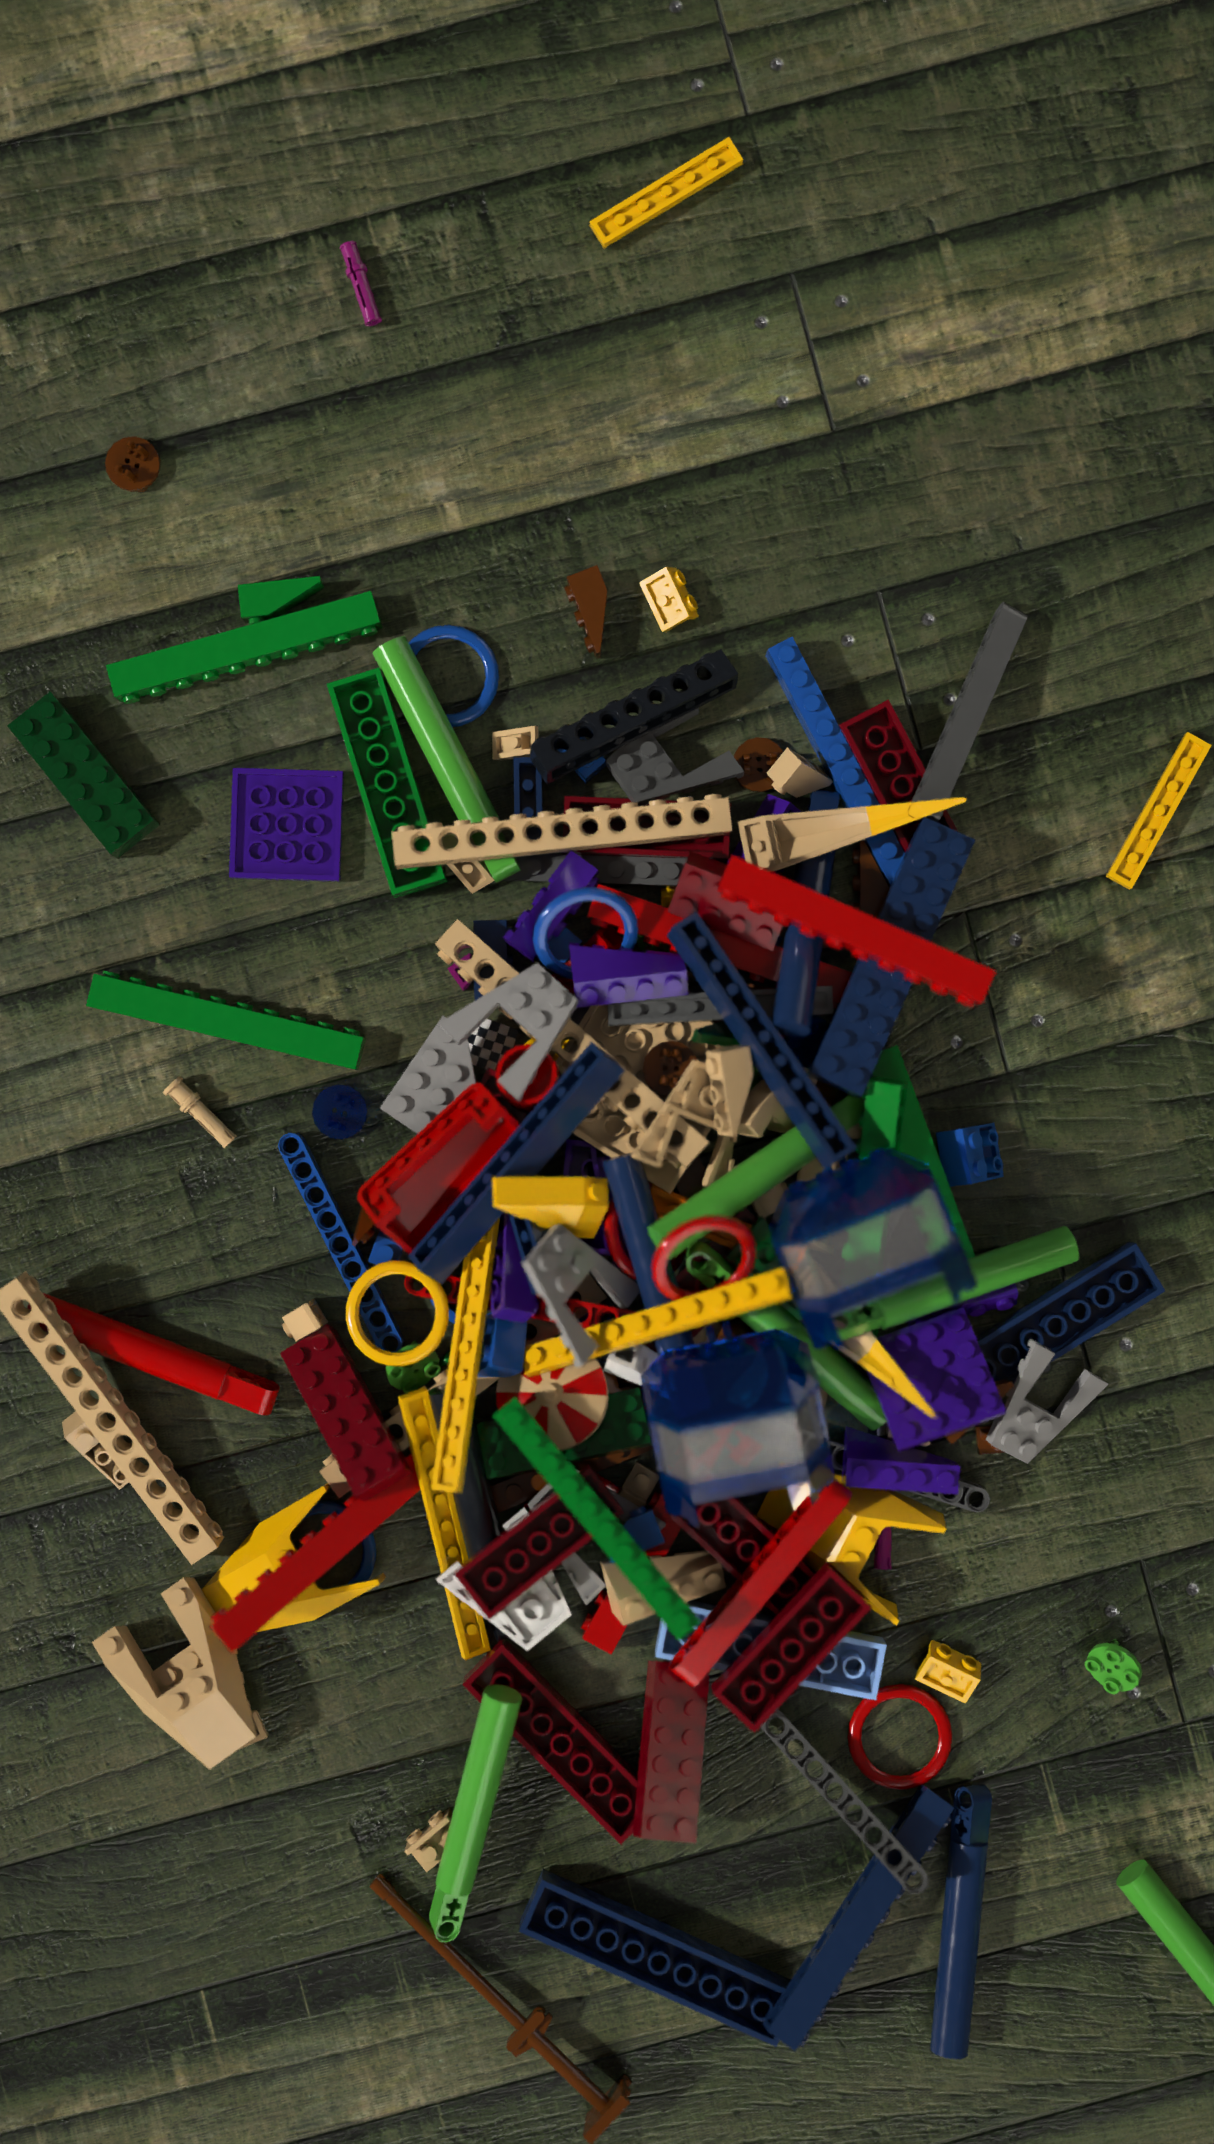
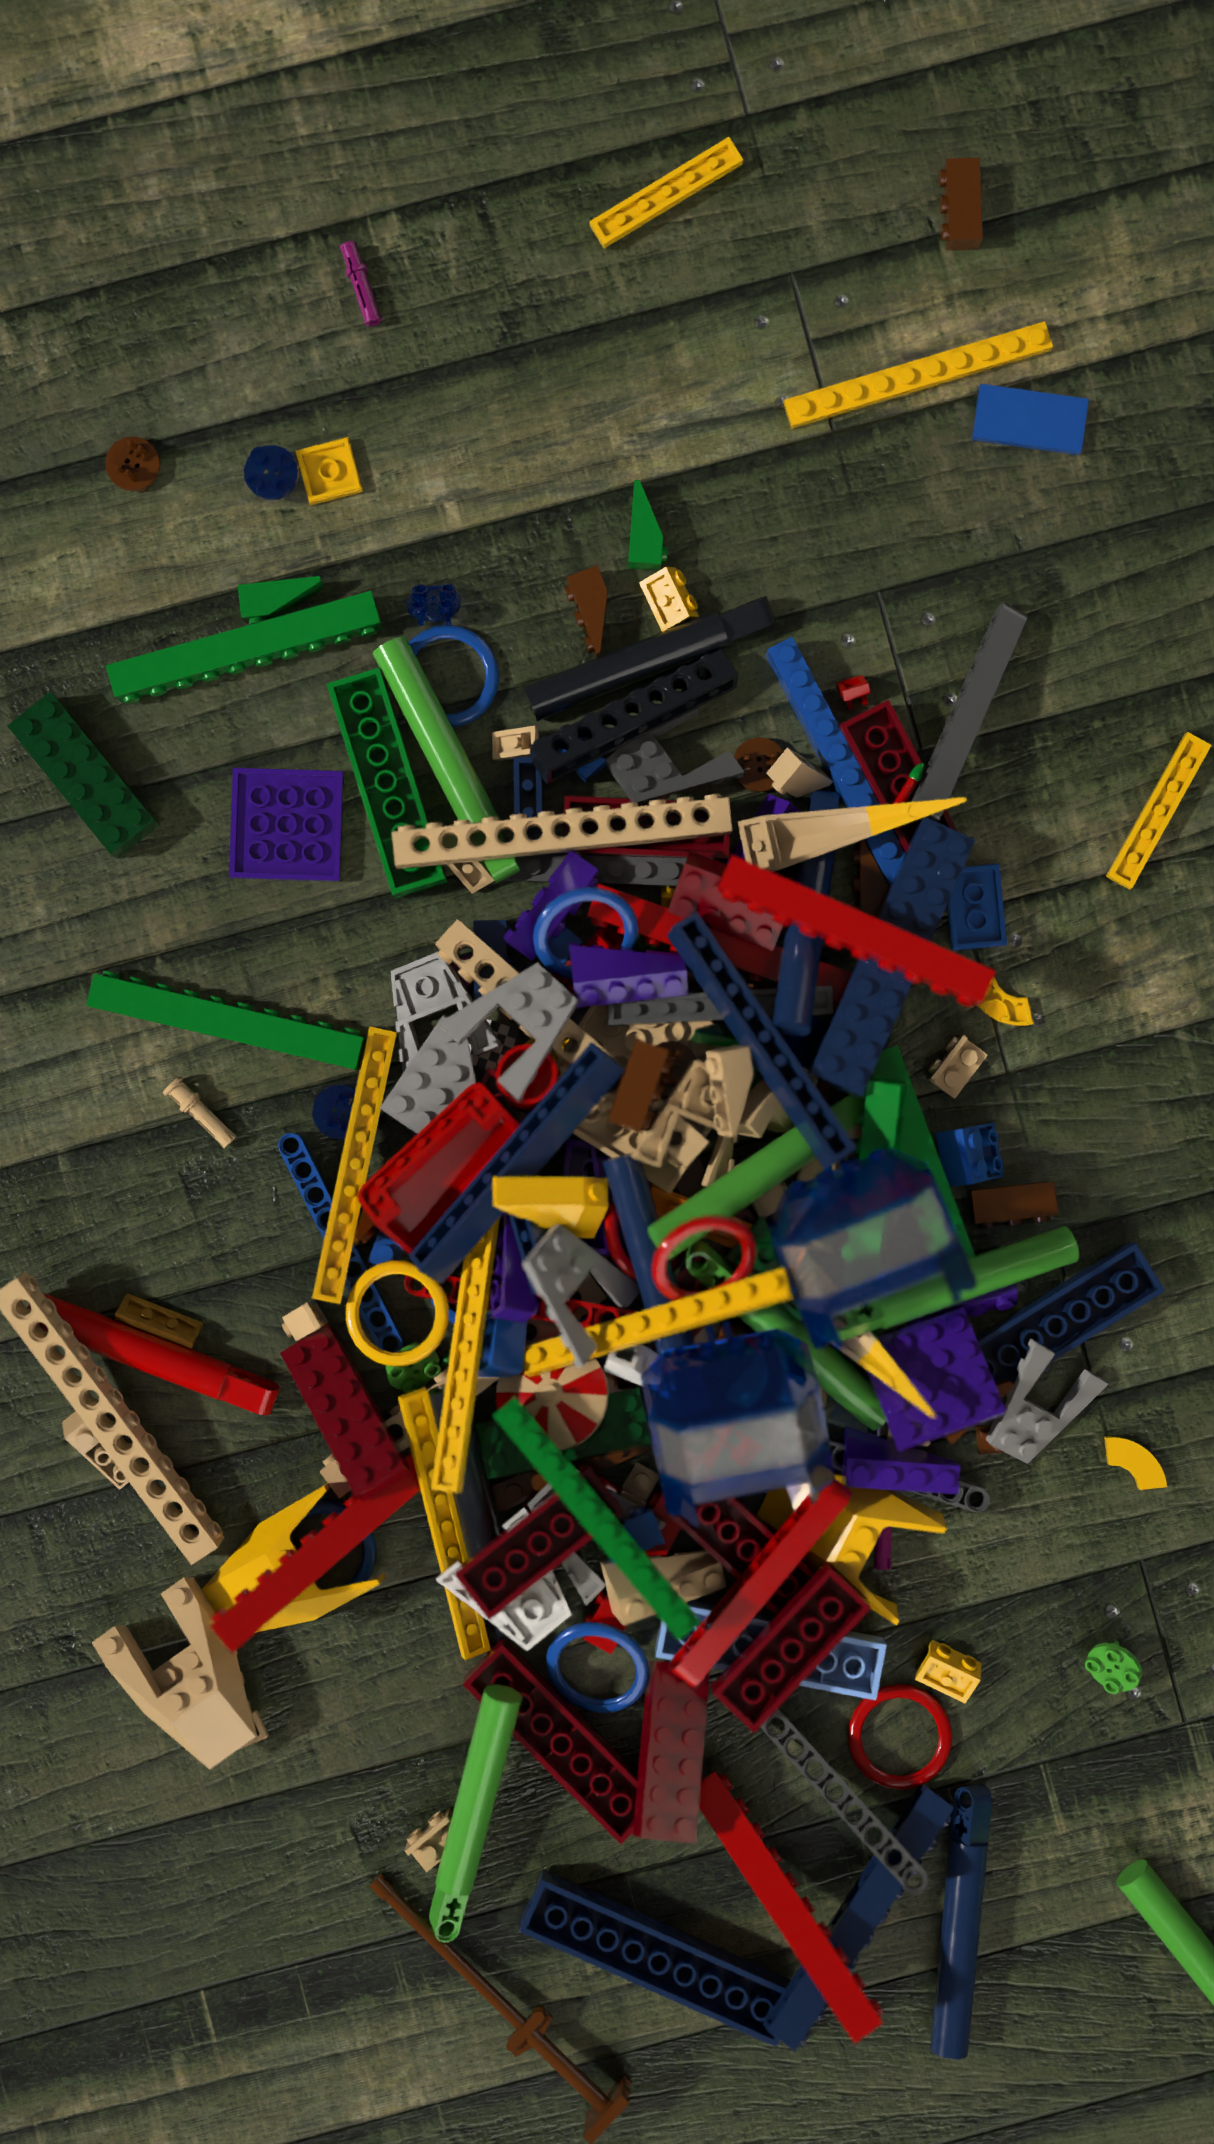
(159, 1321): none -> pearl gold plate
(274, 460): none -> clear blue plate
(329, 471): none -> yellow tile
(354, 1165): none -> yellow plate
(426, 989): none -> light grey wing
(433, 603): none -> clear blue plate
(614, 1634): none -> blue wedge
(640, 1087): none -> reddish brown brick
(646, 539): none -> green slope
(646, 658): none -> black piece
(788, 1909): none -> red brick
(853, 688): none -> red tile
(914, 777): none -> red piece
(918, 375): none -> yellow plate
(956, 1066): none -> tan bracket
(961, 204): none -> reddish brown brick
(977, 909): none -> blue tile
(1005, 1007): none -> yellow tile
(1012, 1204): none -> reddish brown brick
(1030, 419): none -> blue tile
(1136, 1460): none -> yellow tile

